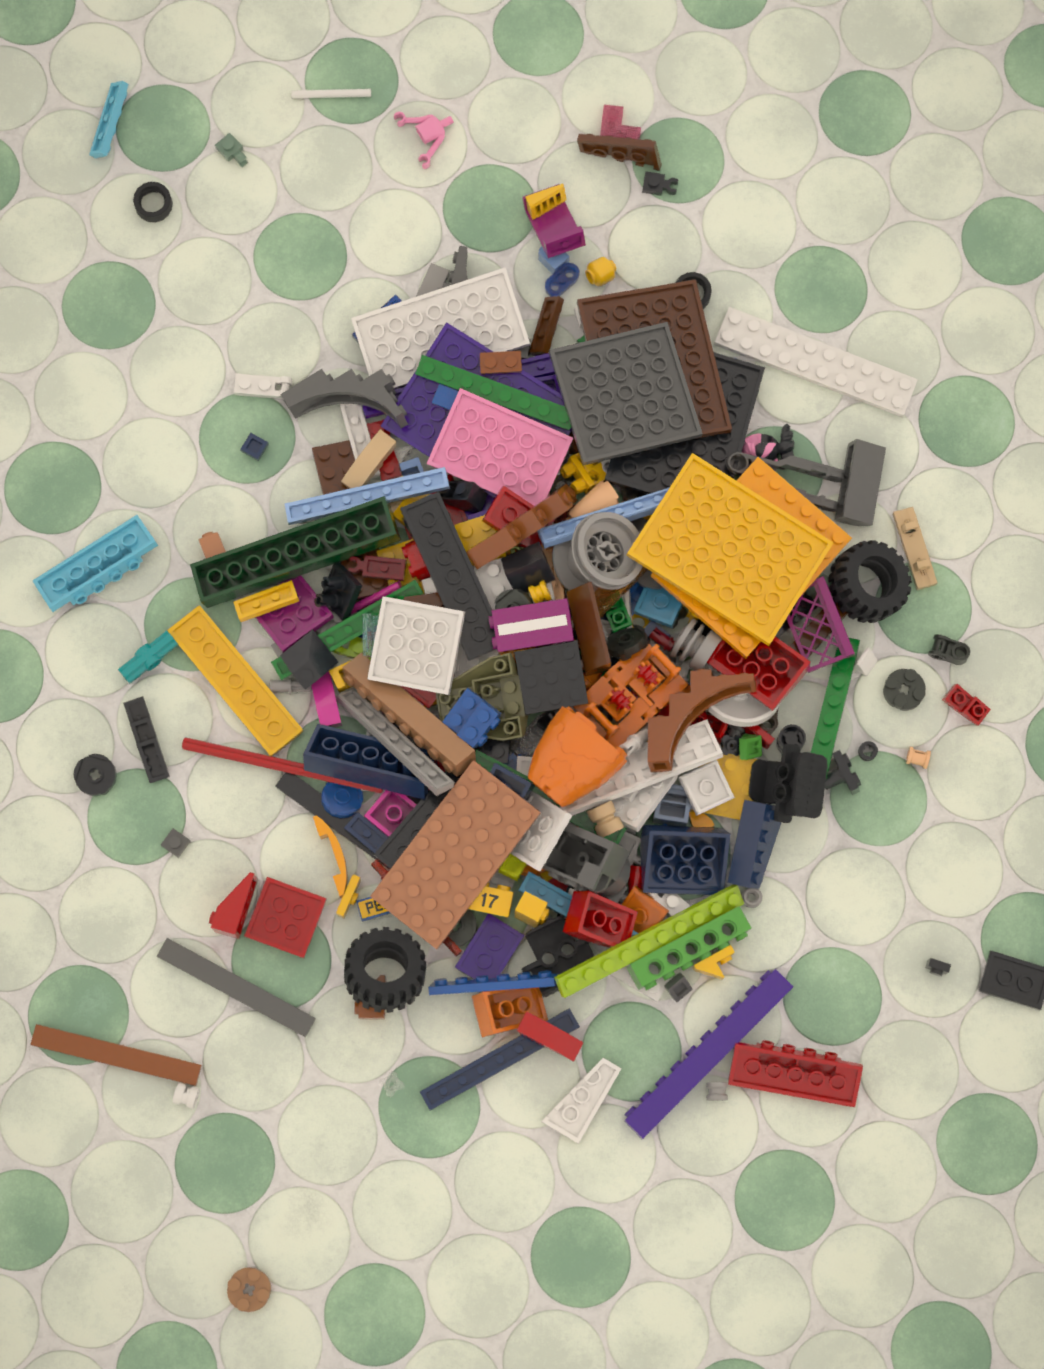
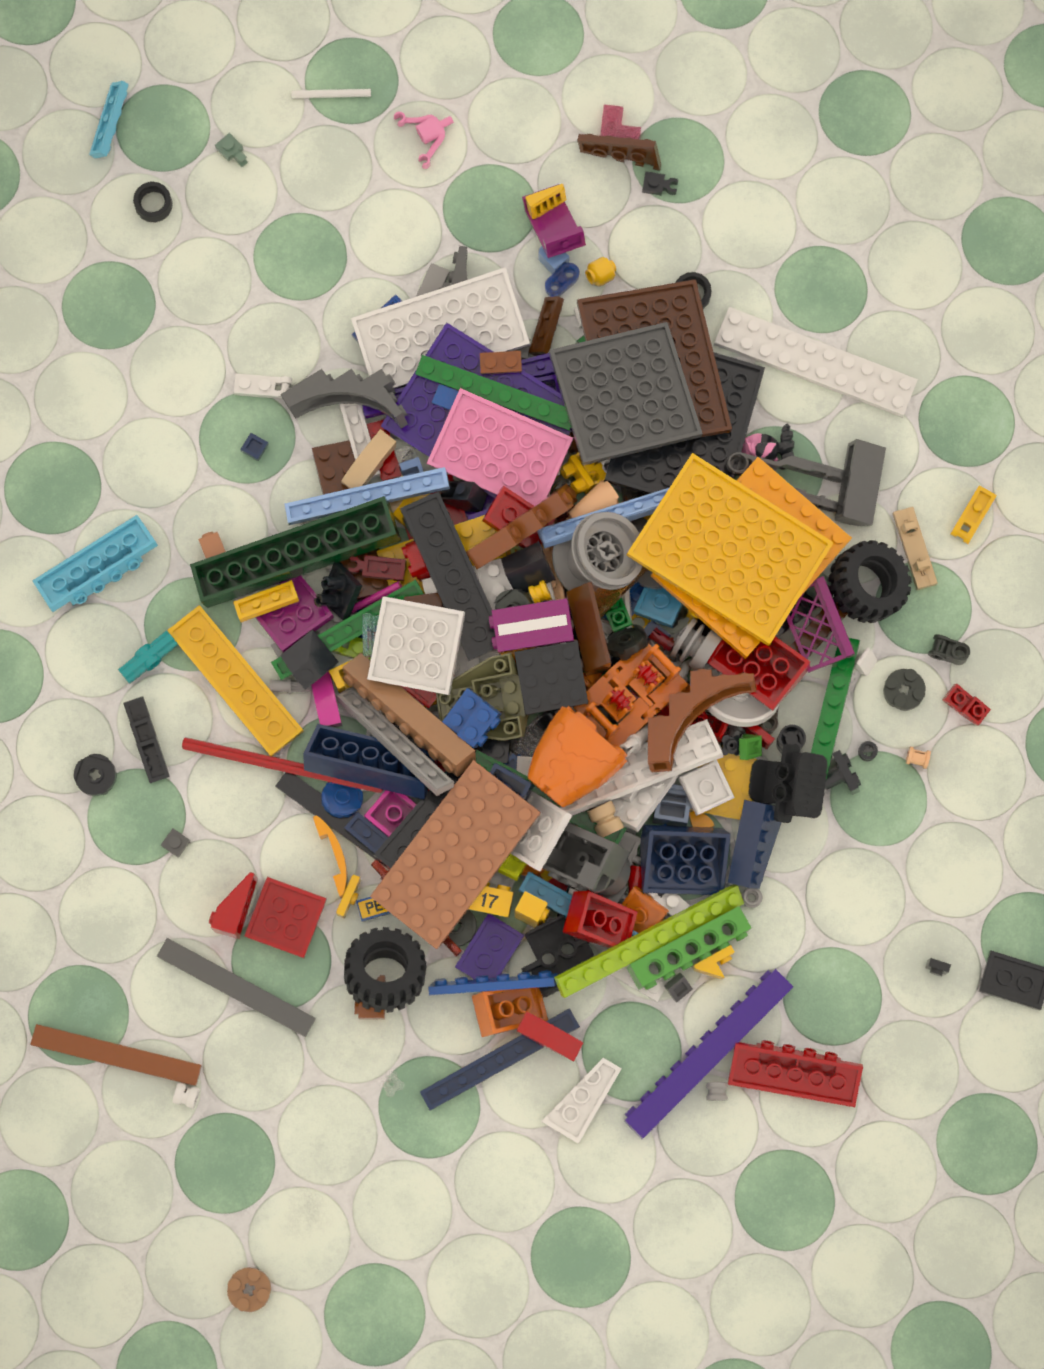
(974, 513): none -> yellow plate

